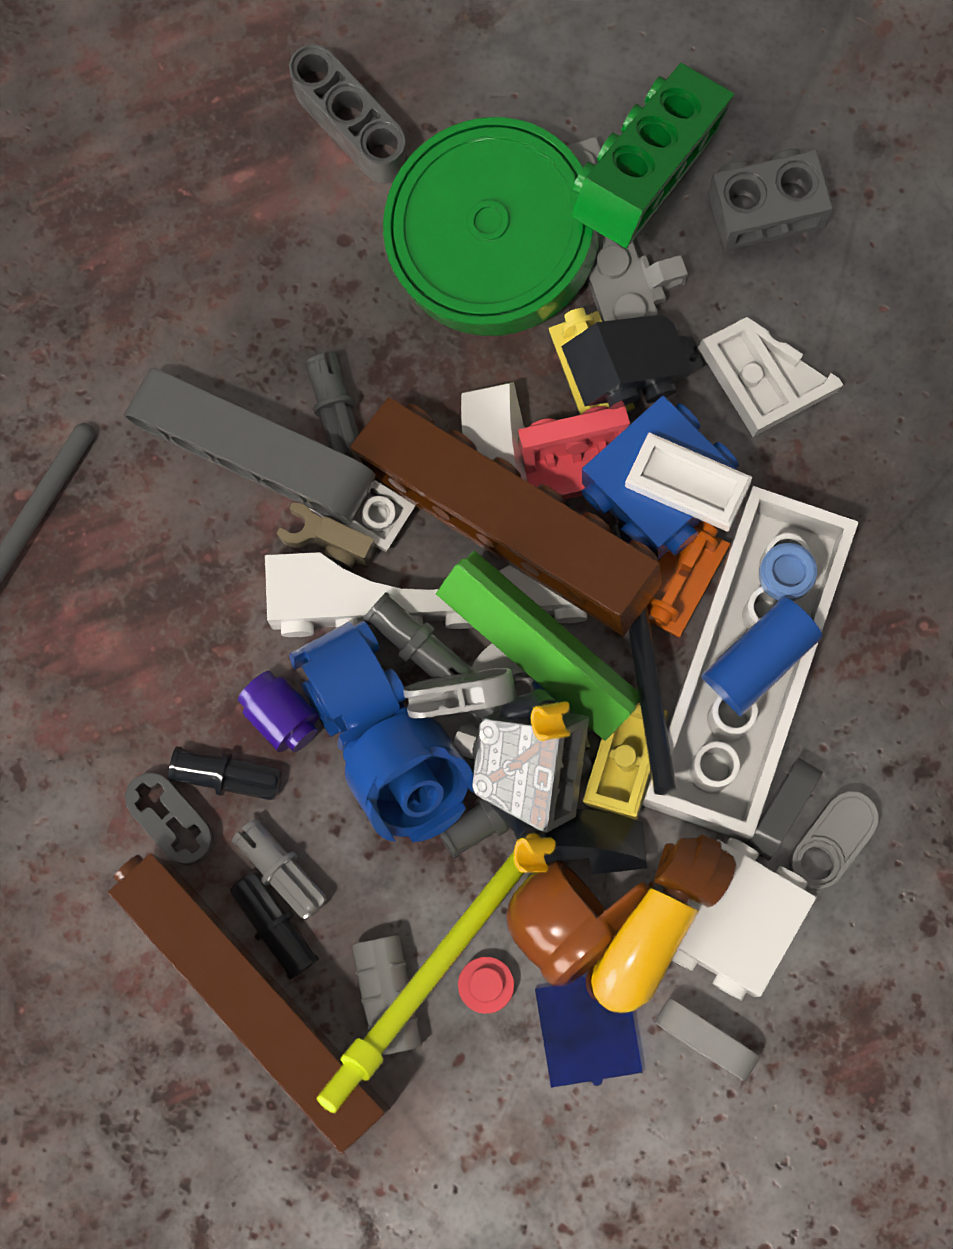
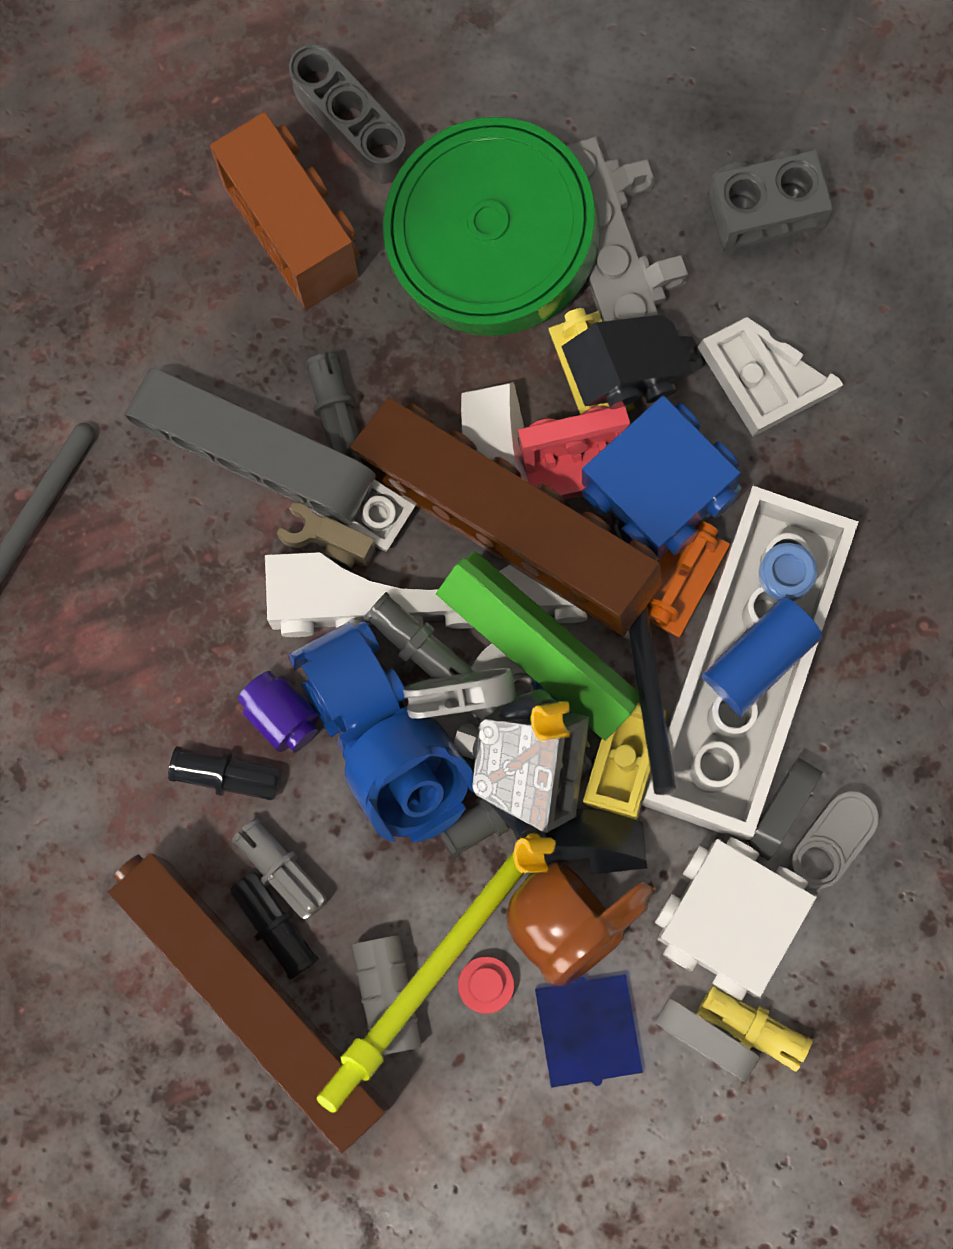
(159, 827): dark grey beam -> none
(287, 209): none -> dark orange brick
(650, 155): green brick -> none
(653, 932): yellow piece -> none
(688, 482): white tile -> none
(754, 1028): none -> light yellow pin

